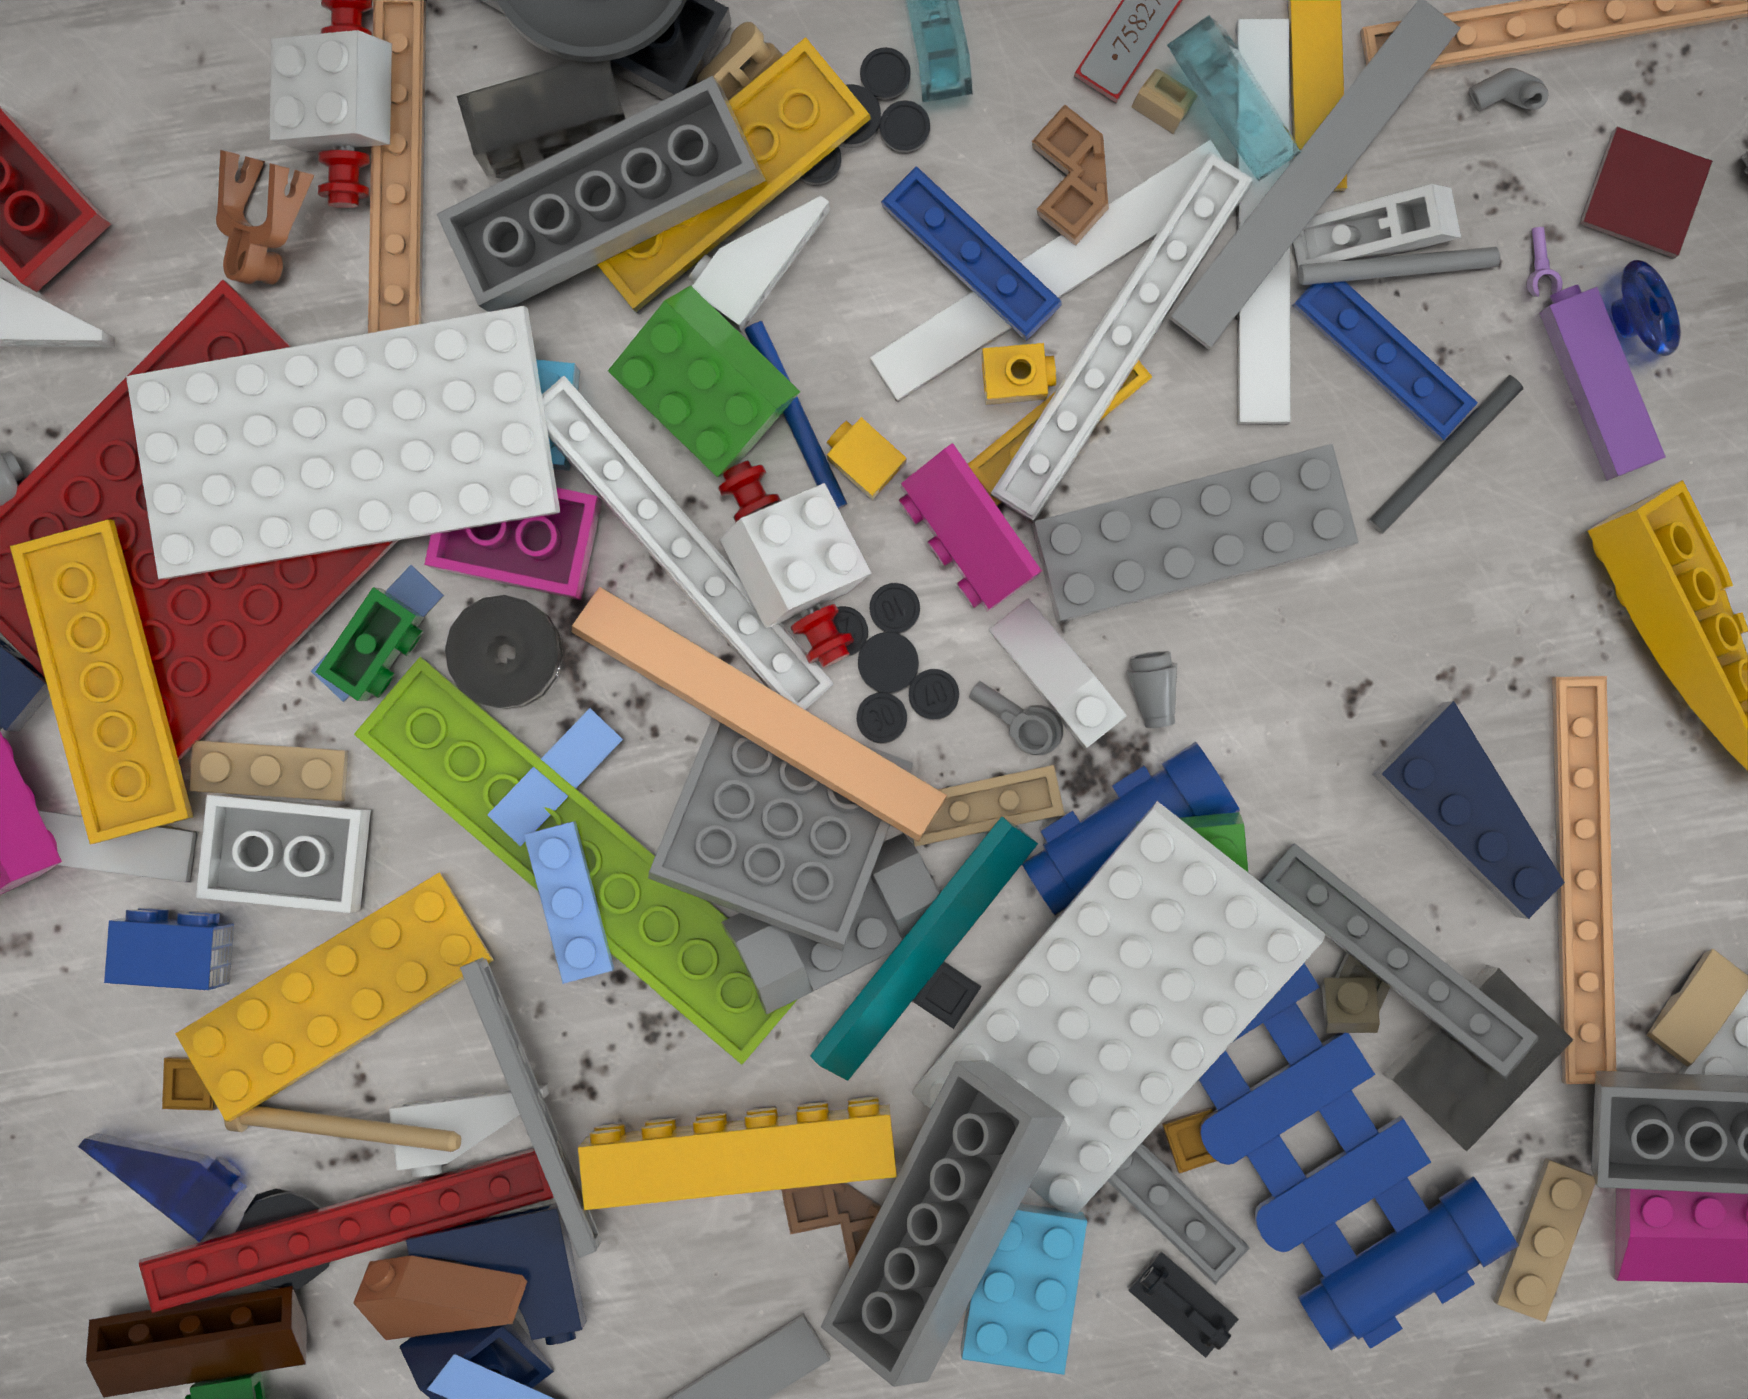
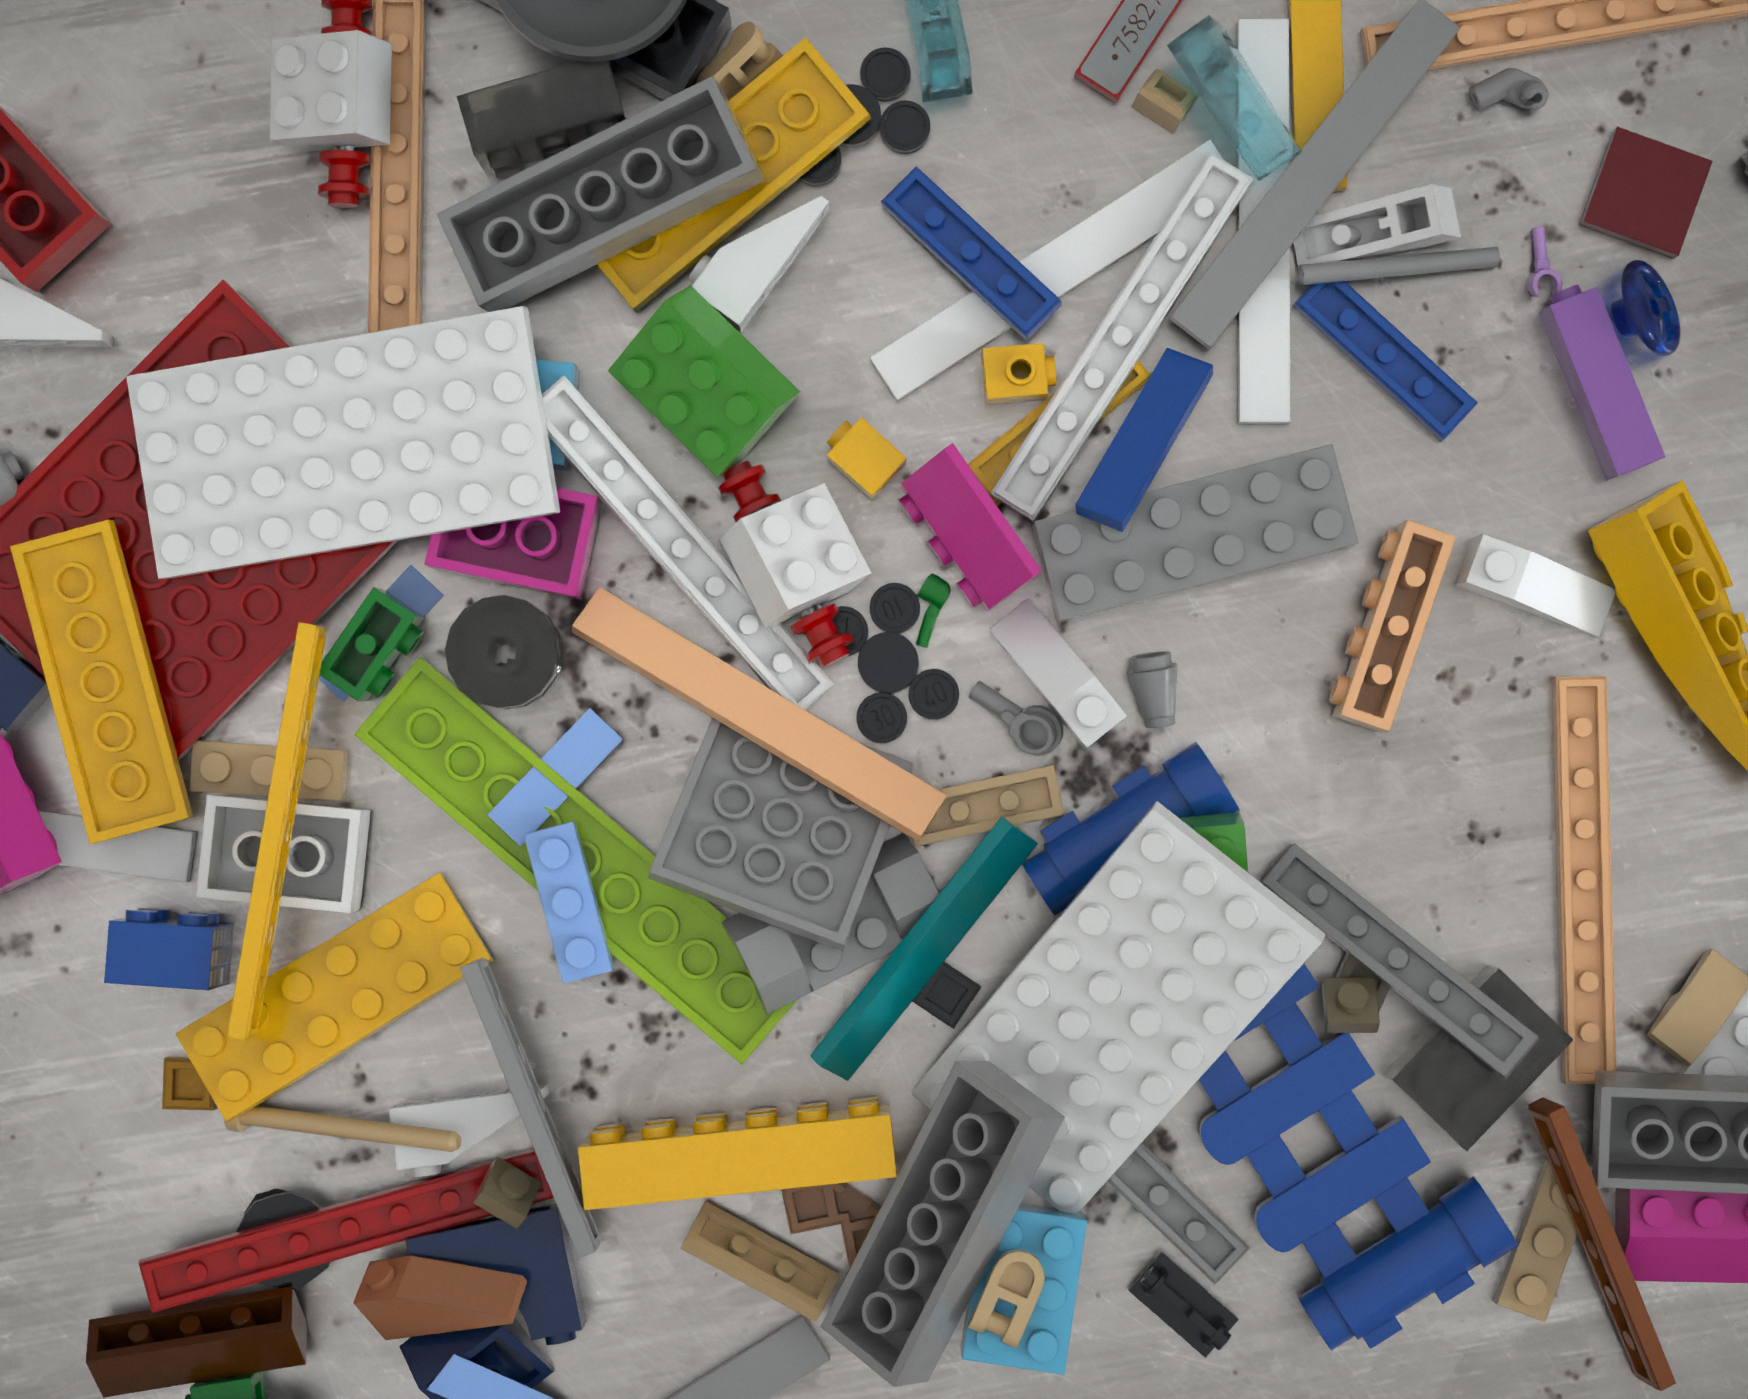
(178, 1183): clear blue slope -> none
(247, 245): nougat piece -> none
(277, 831): none -> yellow tile
(507, 1192): none -> dark tan plate
(760, 1261): none -> tan plate
(798, 420): blue bar -> none
(935, 592): none -> green hand
(1016, 1279): none -> tan plate
(1083, 193): medium nougat tile -> none
(1144, 439): none -> blue tile
(1186, 1142): pearl gold tile -> none
(1393, 625): none -> light nougat brick
(1446, 454): dark grey bar -> none
(1465, 804): dark blue wedge -> none
(1535, 585): none -> white slope
(1600, 1243): none -> dark orange tile

